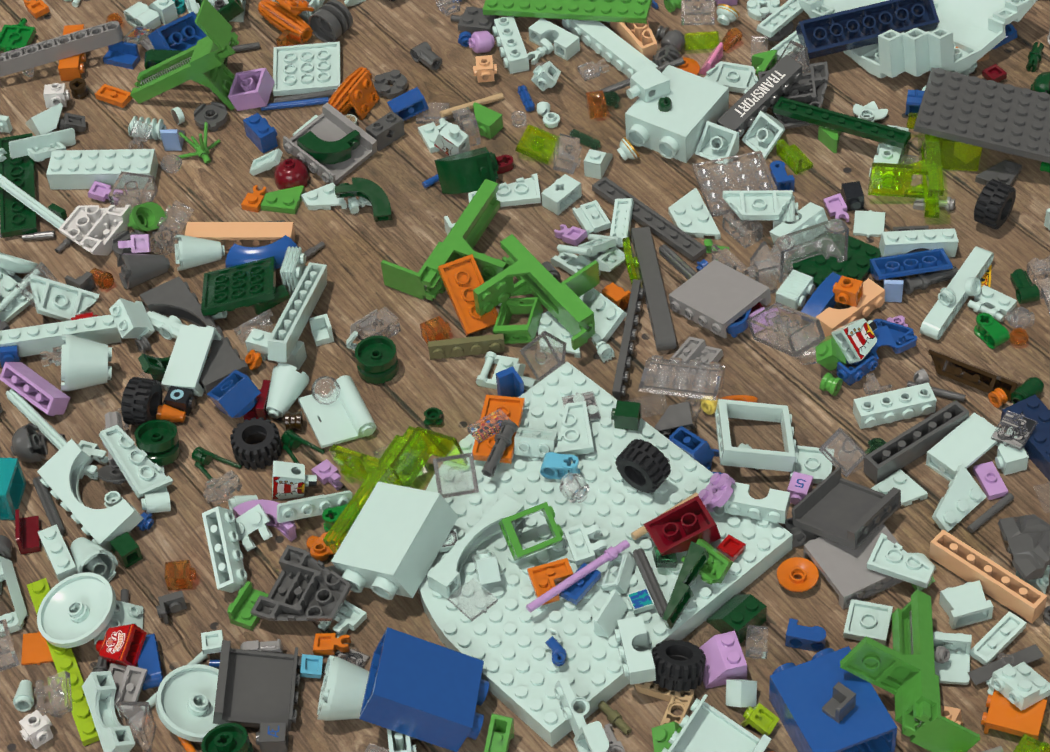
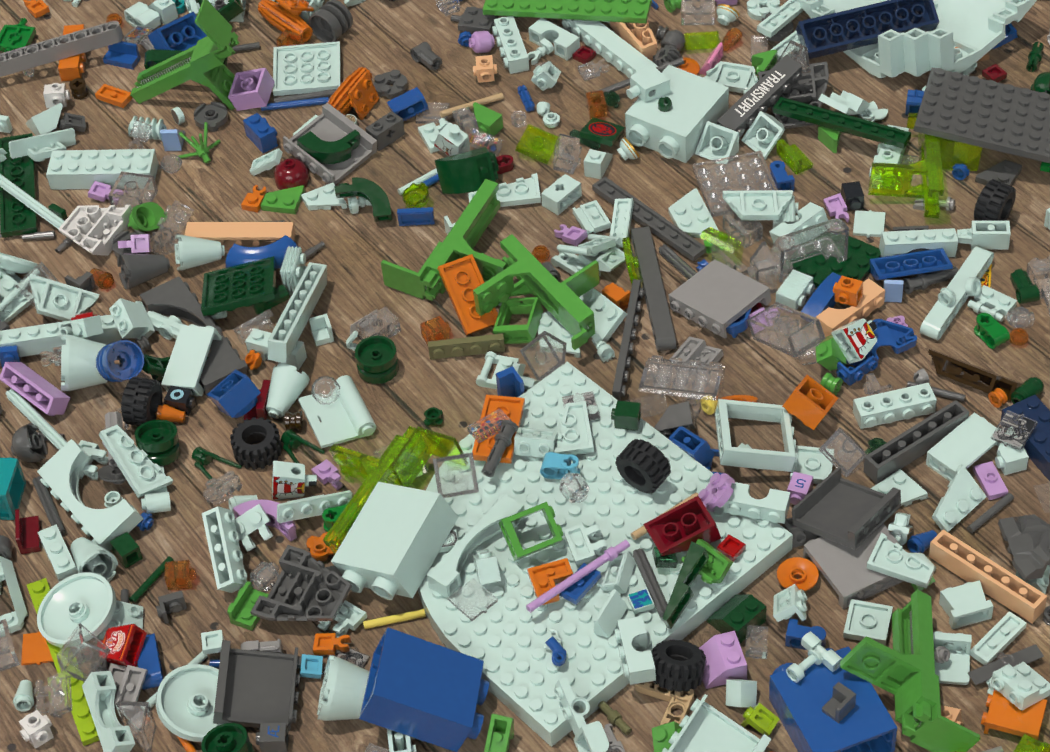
(81, 654): none -> clear slope
(82, 327): none -> light aqua slope
(130, 361): none -> blue wheel
(150, 581): none -> dark green bar
(264, 576): none -> clear head
(394, 619): none -> light yellow bar
(416, 195): none -> clear neon green hair
(416, 216): none -> blue tile
(418, 181): none -> light aqua bar
(481, 139): none -> clear tile
(541, 253): none -> clear orange plate
(584, 54): none -> dark red tile
(602, 131): none -> dark green tile
(720, 240): none -> clear neon green plate
(789, 602): none -> light aqua bracket
(810, 402): none -> orange brick
(816, 654): none -> light aqua bar
(845, 102): none -> light aqua slope
(901, 527): none -> light aqua hips
(921, 542): none -> blue cone
(960, 171): none -> blue plate
(986, 235): none -> light aqua hinge

